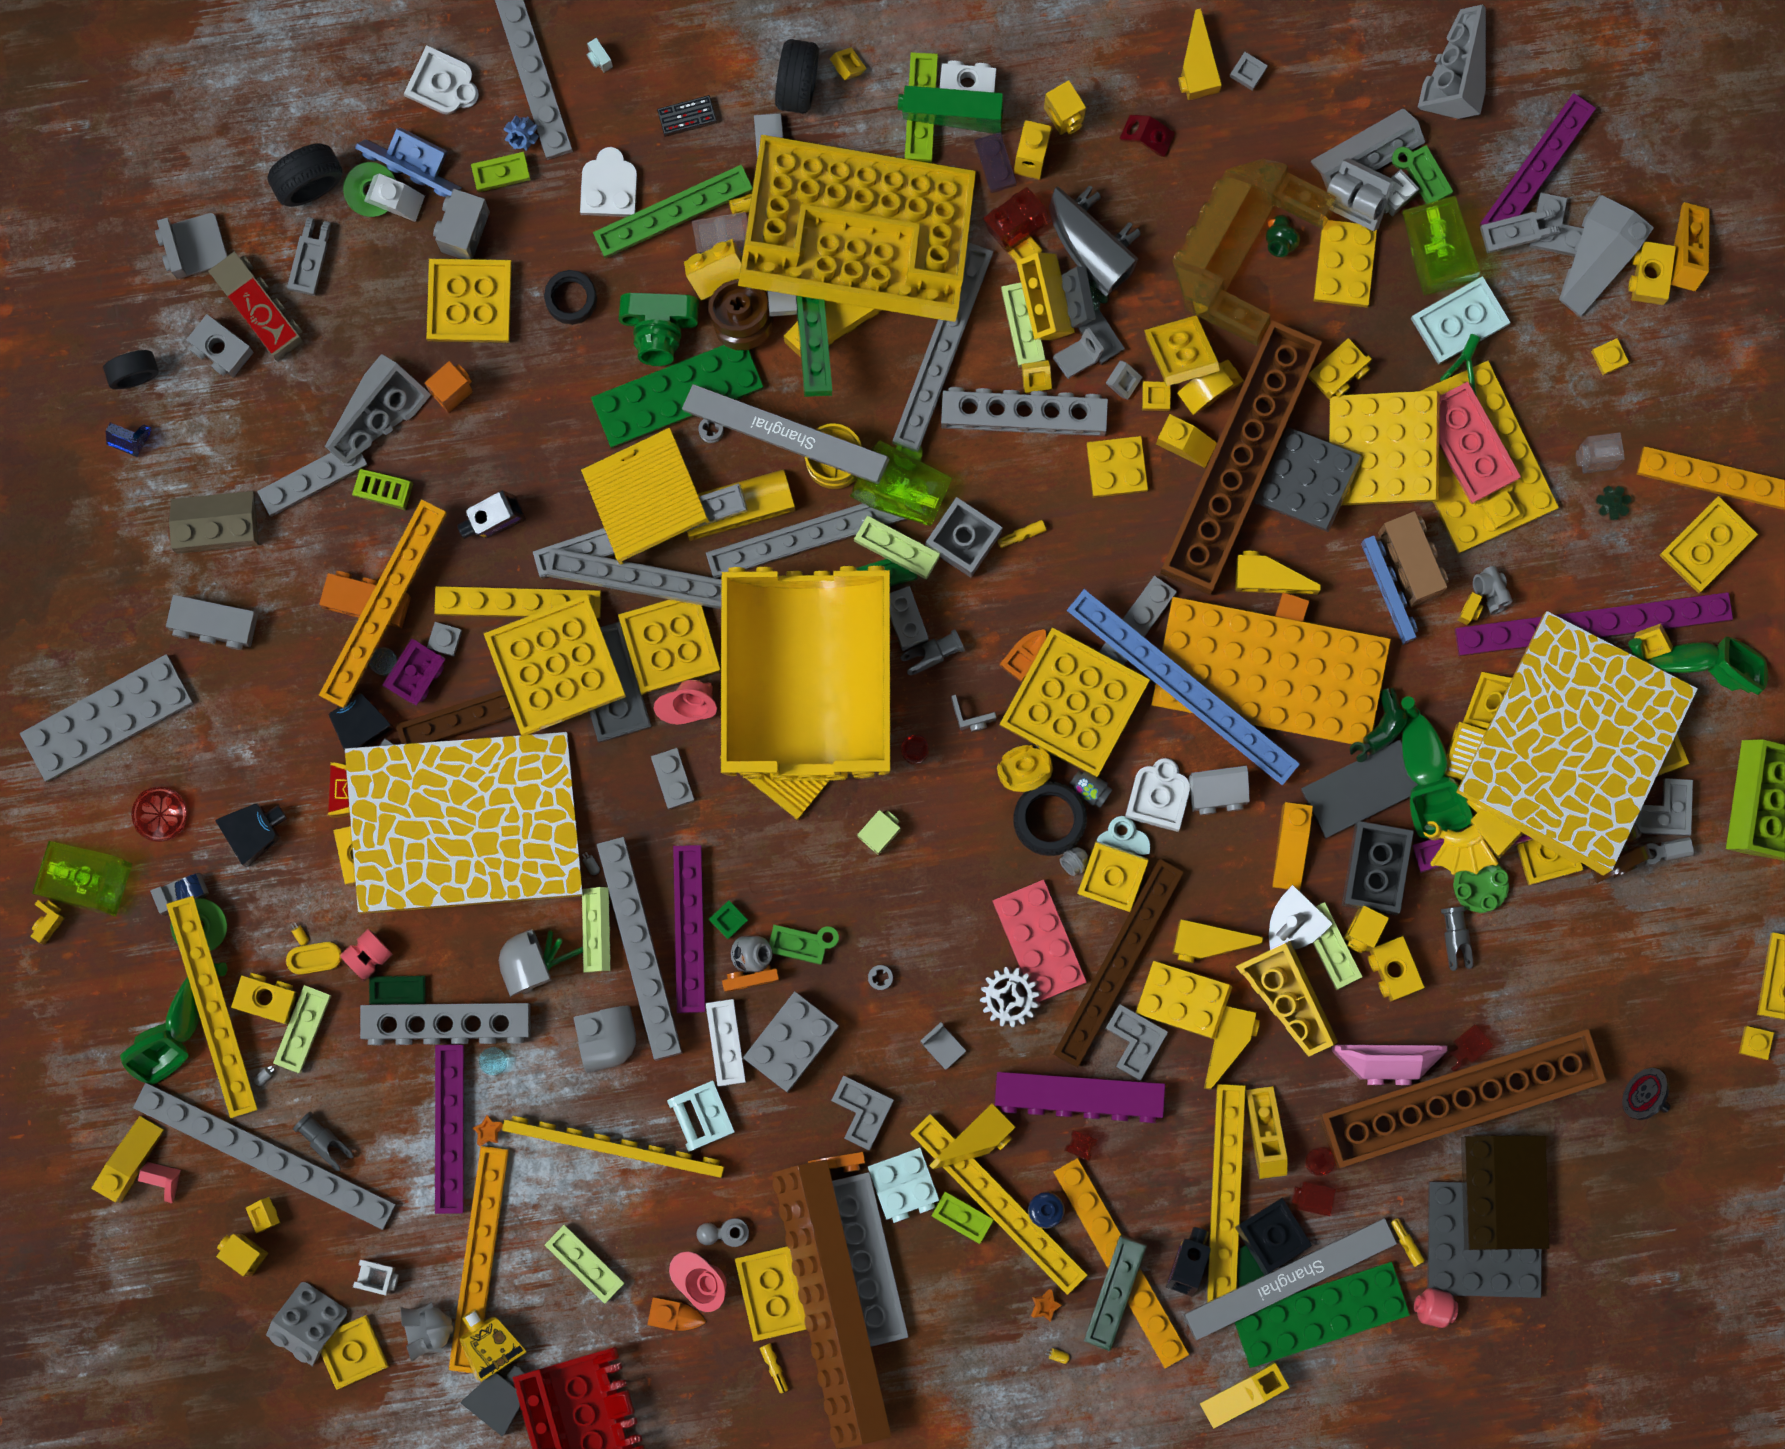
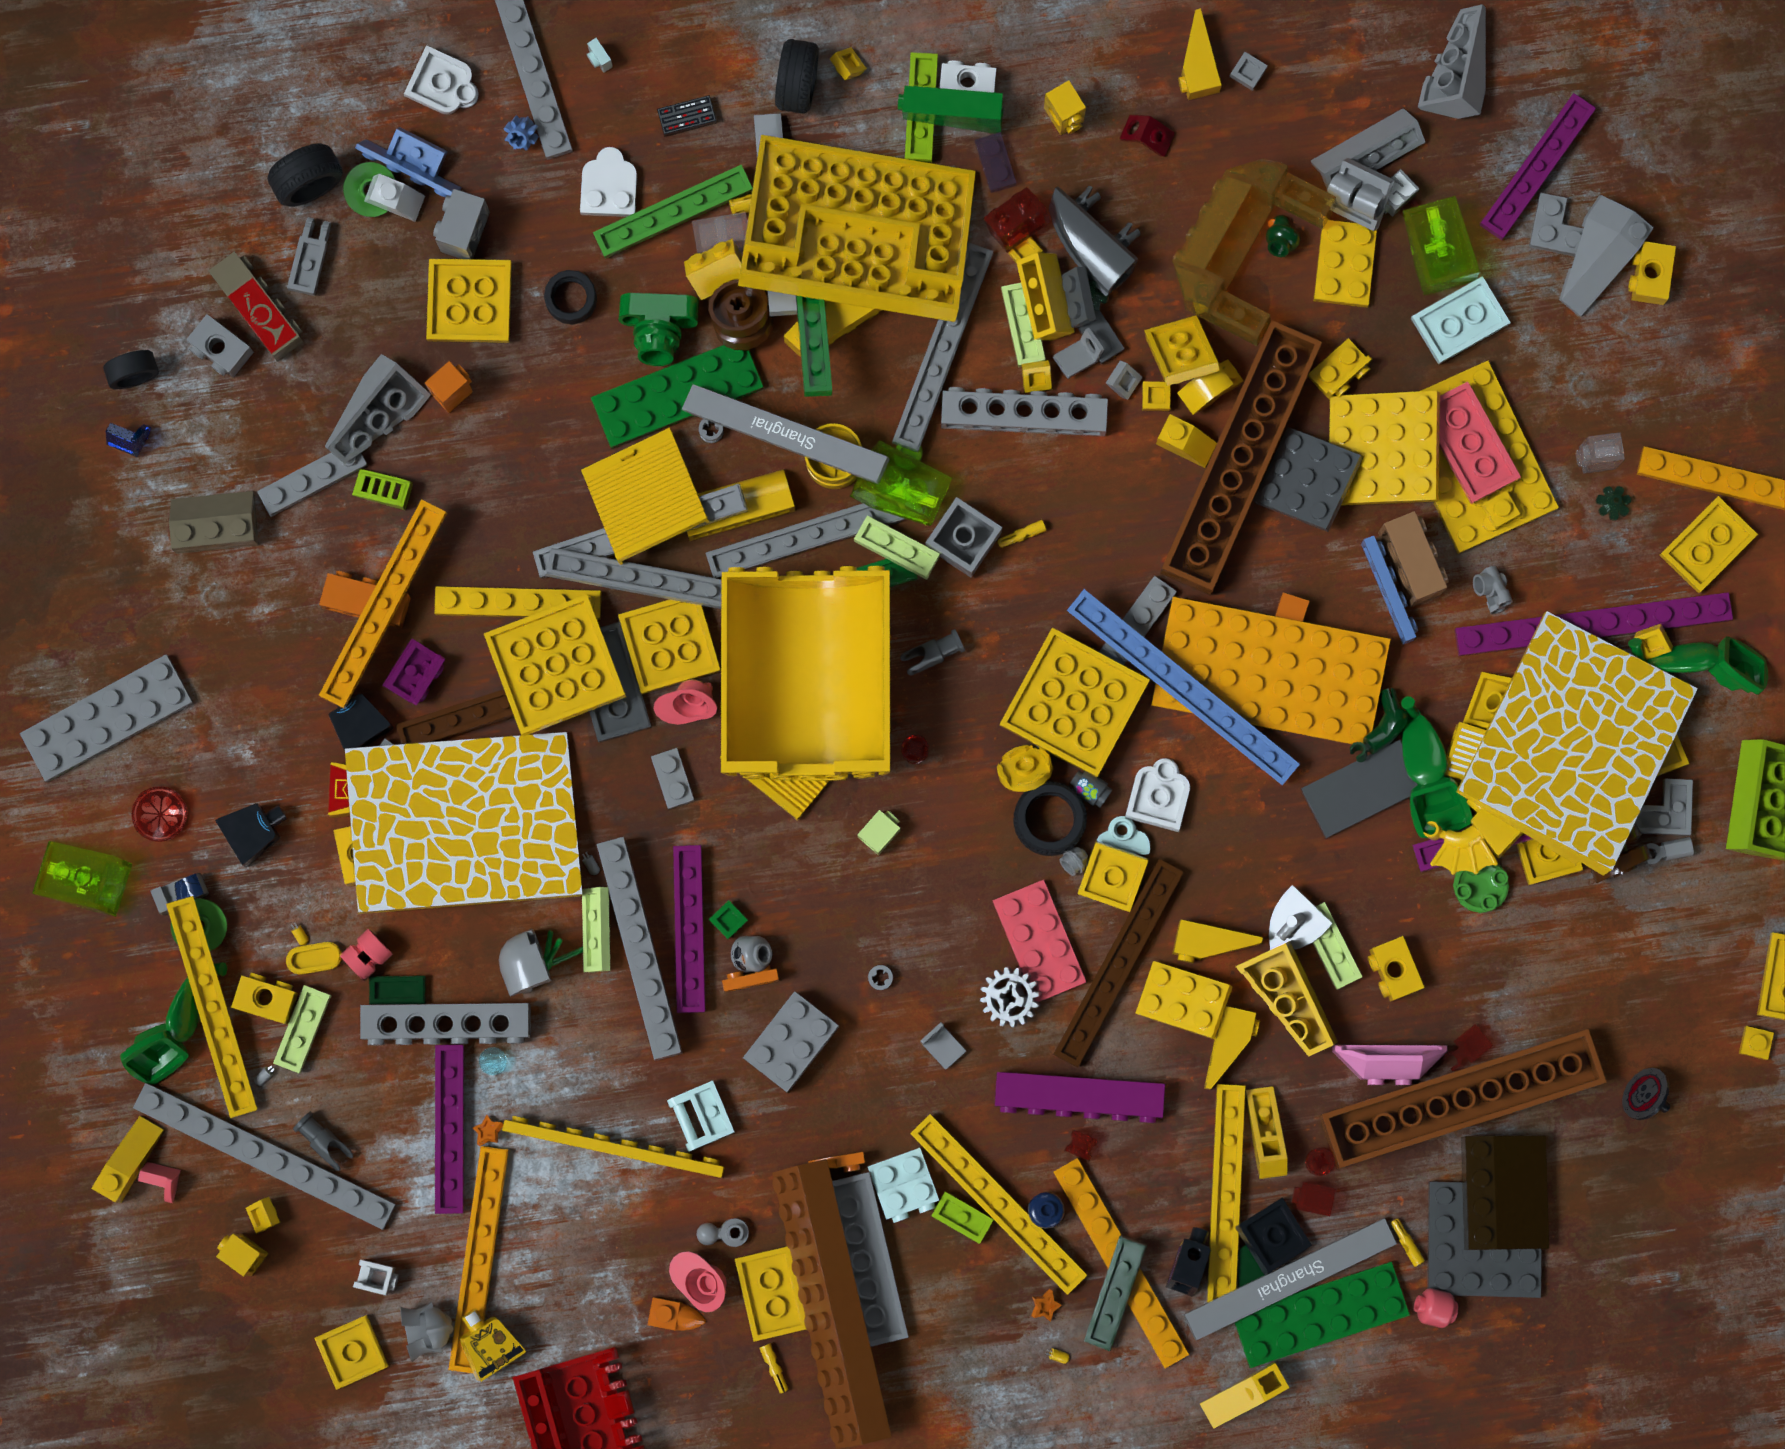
(47, 925): yellow bracket -> none
(191, 245): light grey bracket -> none
(211, 622): light grey brick -> none
(306, 1323): light grey bracket -> none
(383, 661): clear light blue tile -> none
(444, 639): light grey plate -> none
(495, 1401): dark grey torso -> none
(500, 172): lime plate -> none
(501, 513): torso -> none
(584, 1264): yellowish green plate -> none
(605, 1037): light grey brick -> none
(725, 1042): white plate -> none
(801, 944): bright green hinge -> none
(869, 1109): light grey plate -> none
(906, 619): light grey brick -> none
(974, 724): light grey bracket -> none
(978, 1139): yellow slope -> none
(1023, 654): orange plate -> none
(1033, 149): yellow torso -> none
(1117, 467): yellow plate -> none
(1143, 1040): light grey plate -> none
(1219, 789): light grey slope -> none
(1266, 575): yellow slope -> none
(1292, 845): light orange slope -> none
(1365, 929): yellow brick -> none
(1377, 868): dark grey brick -> none
(1424, 173): bright green hinge -> none
(1457, 937): dark grey piece -> none
(1466, 355): green plant -> none
(1471, 609): yellow plate -> none
(1517, 231): light grey hinge -> none
(1610, 356): yellow plate -> none
(1692, 247): light orange slope -> none

